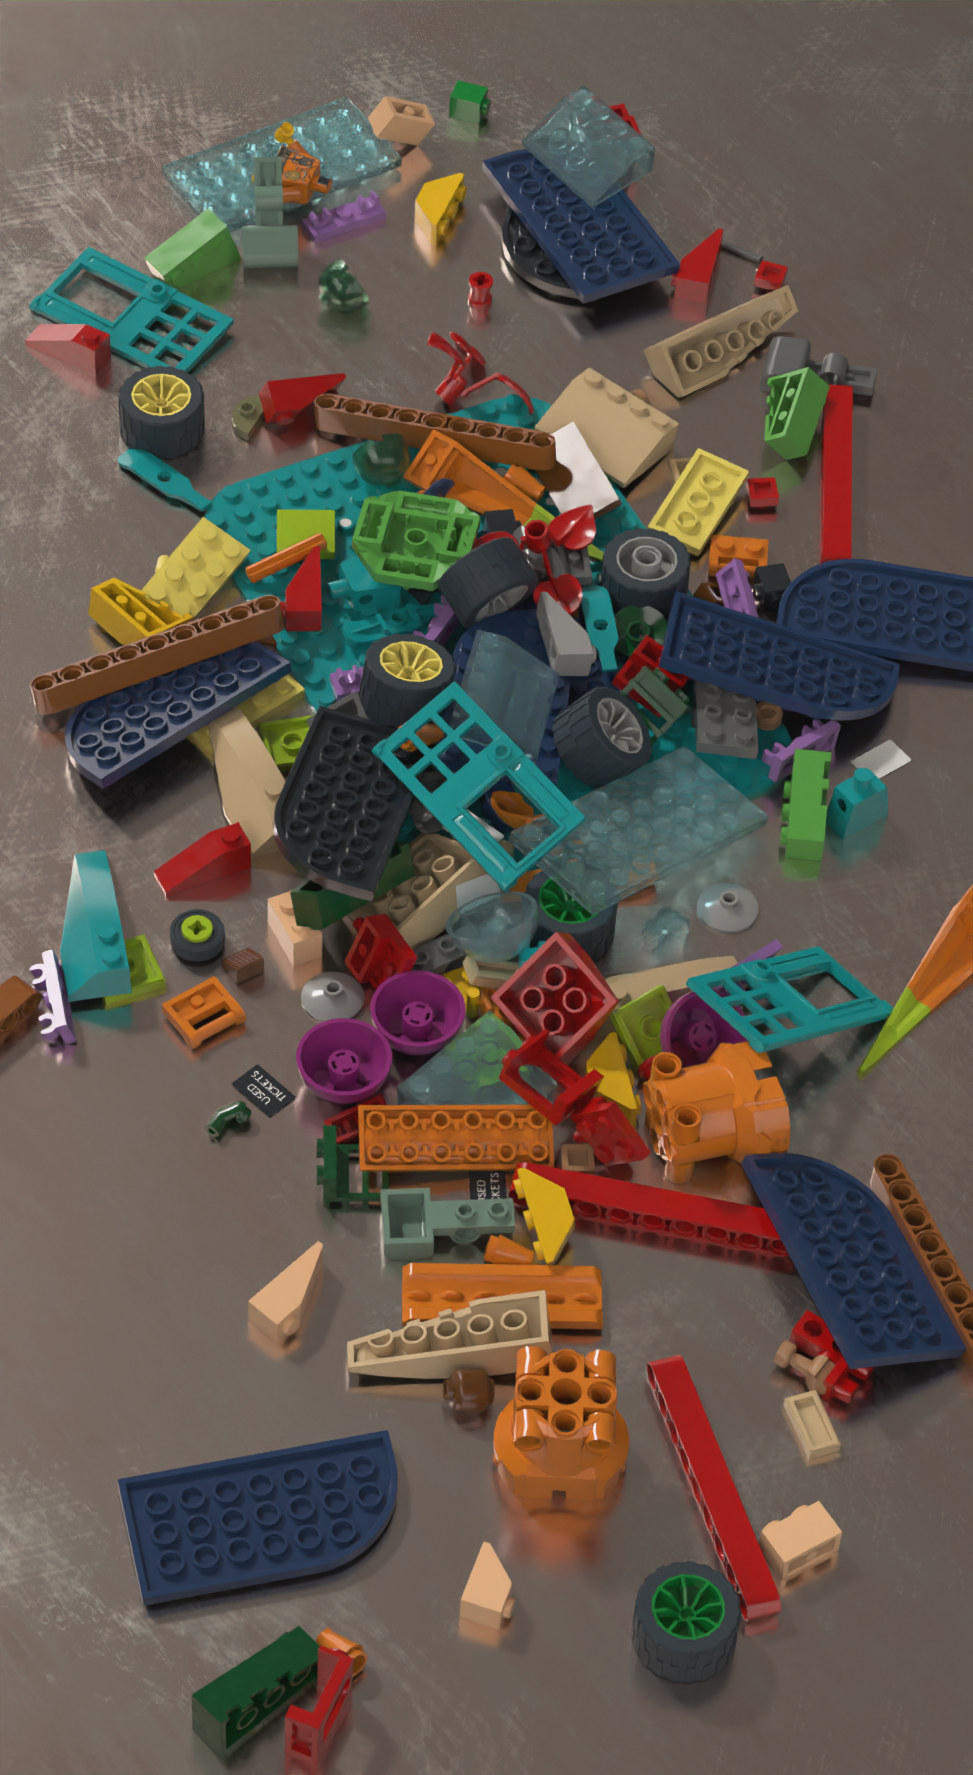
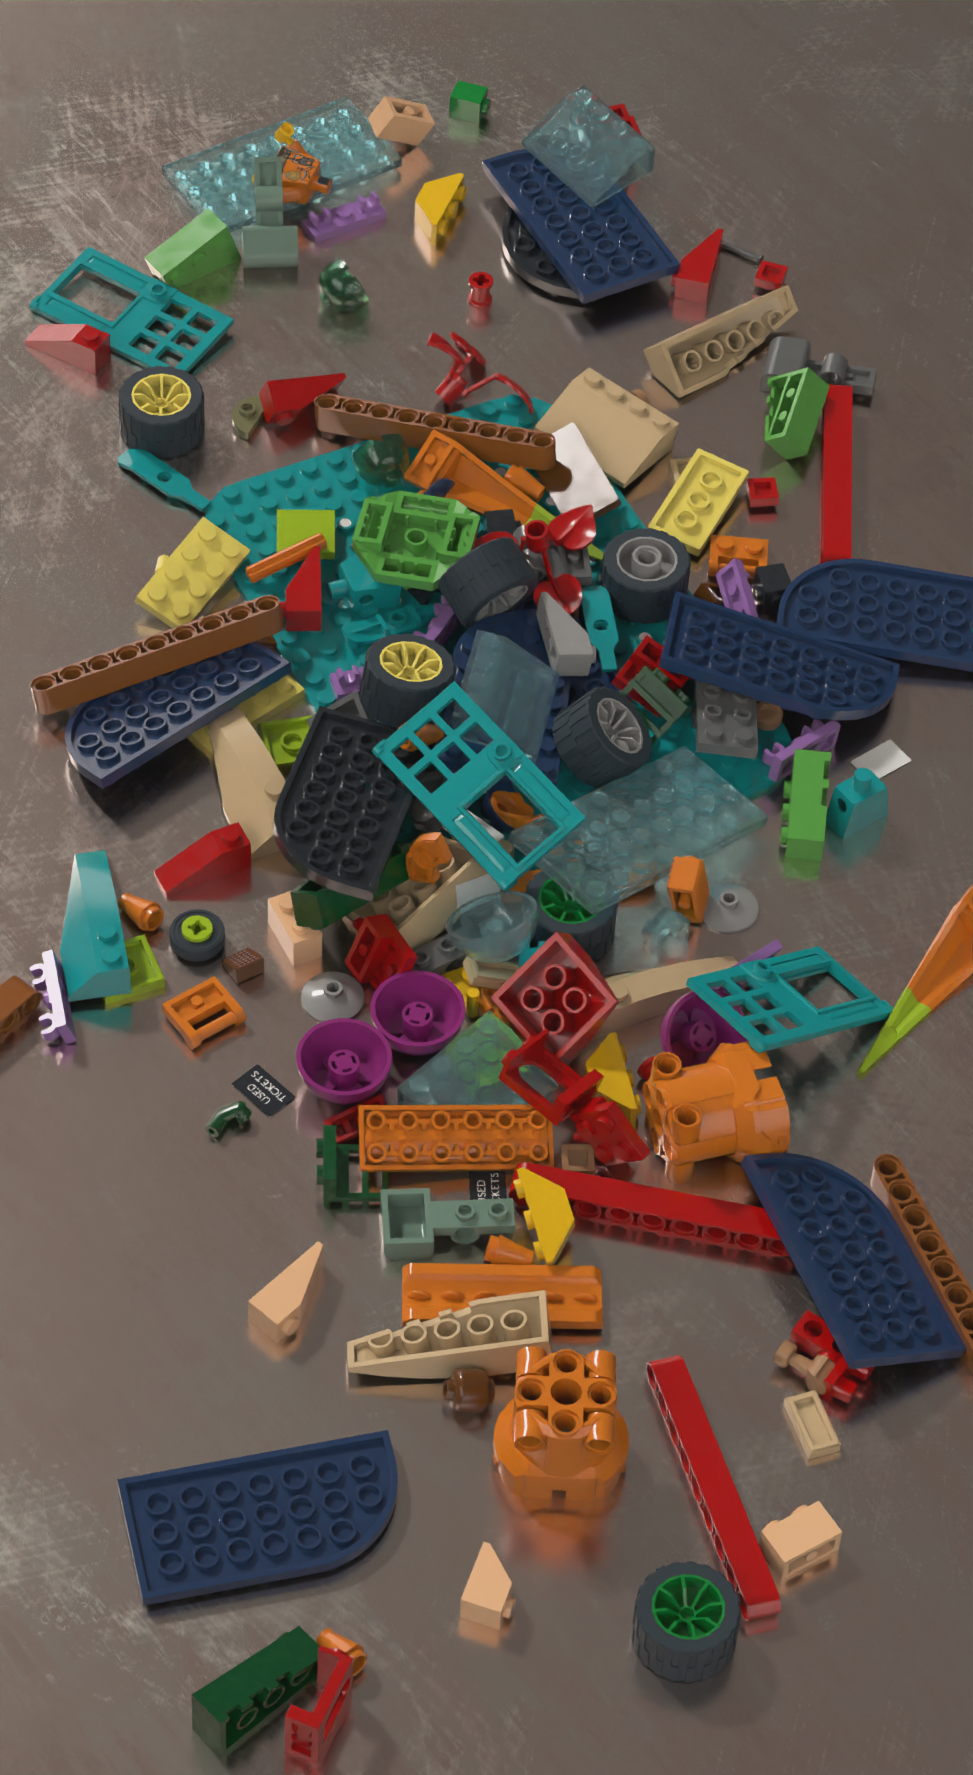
(128, 614): yellow wedge -> none
(142, 912): none -> orange cone
(425, 856): none -> orange tile
(638, 621): dark green dish -> none
(640, 1024): lime tile -> none
(688, 887): none -> orange brick

